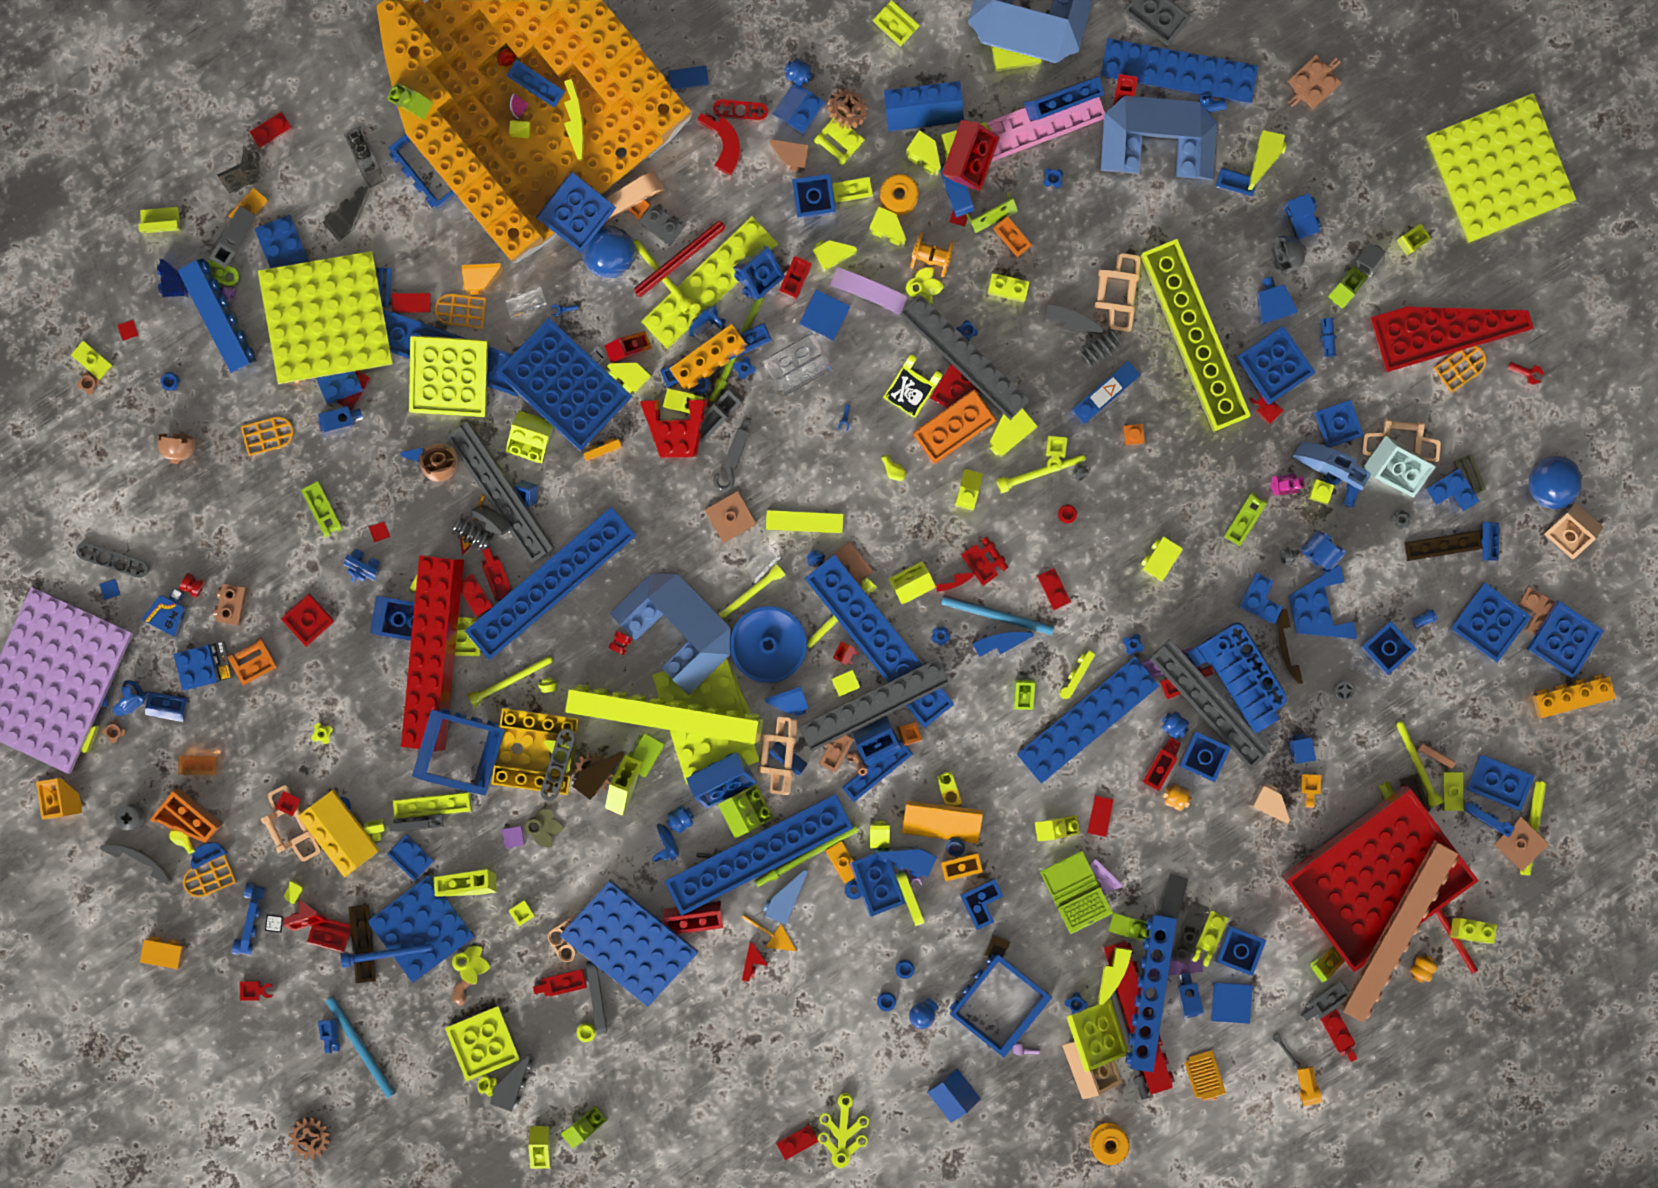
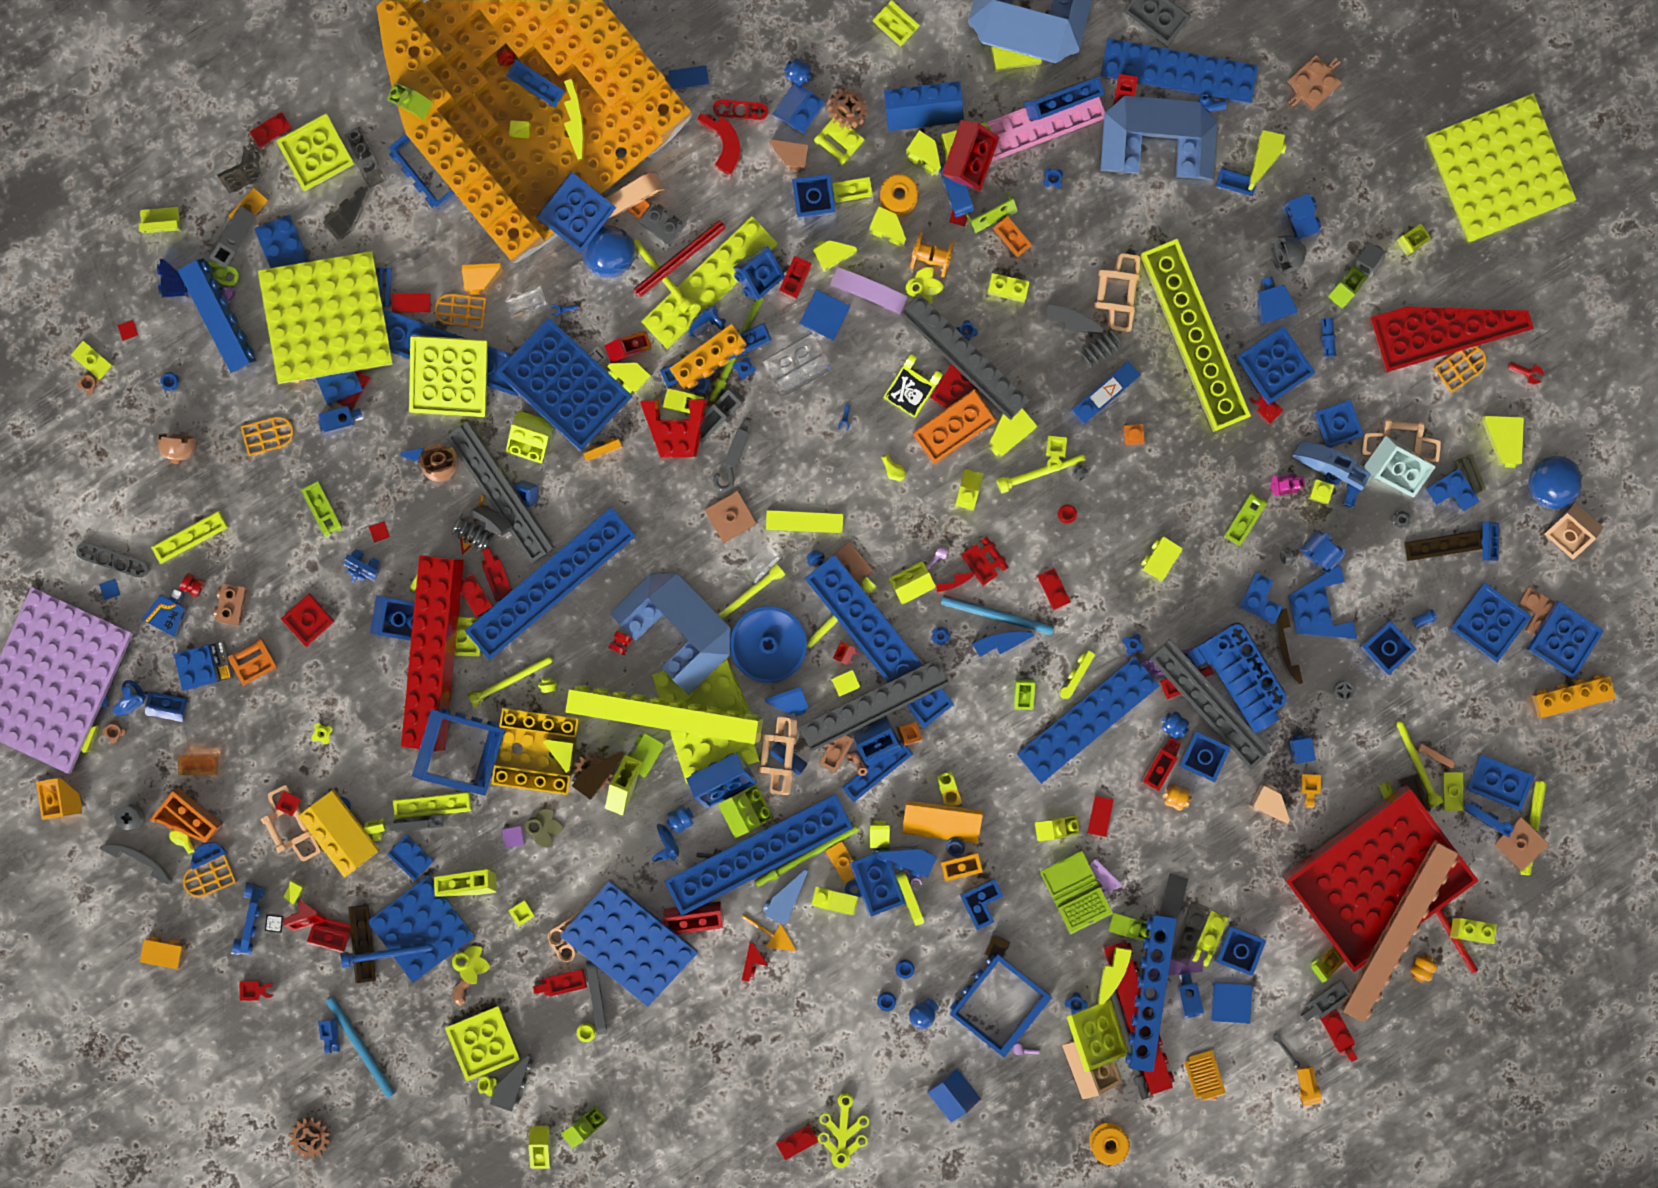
(189, 537): none -> neon yellow tile
(315, 152): none -> neon yellow plate
(517, 106): dark pink tile -> none
(557, 764): dark grey beam -> none
(835, 900): none -> neon yellow slope
(941, 552): none -> lavender hand
(1505, 438): none -> neon yellow slope

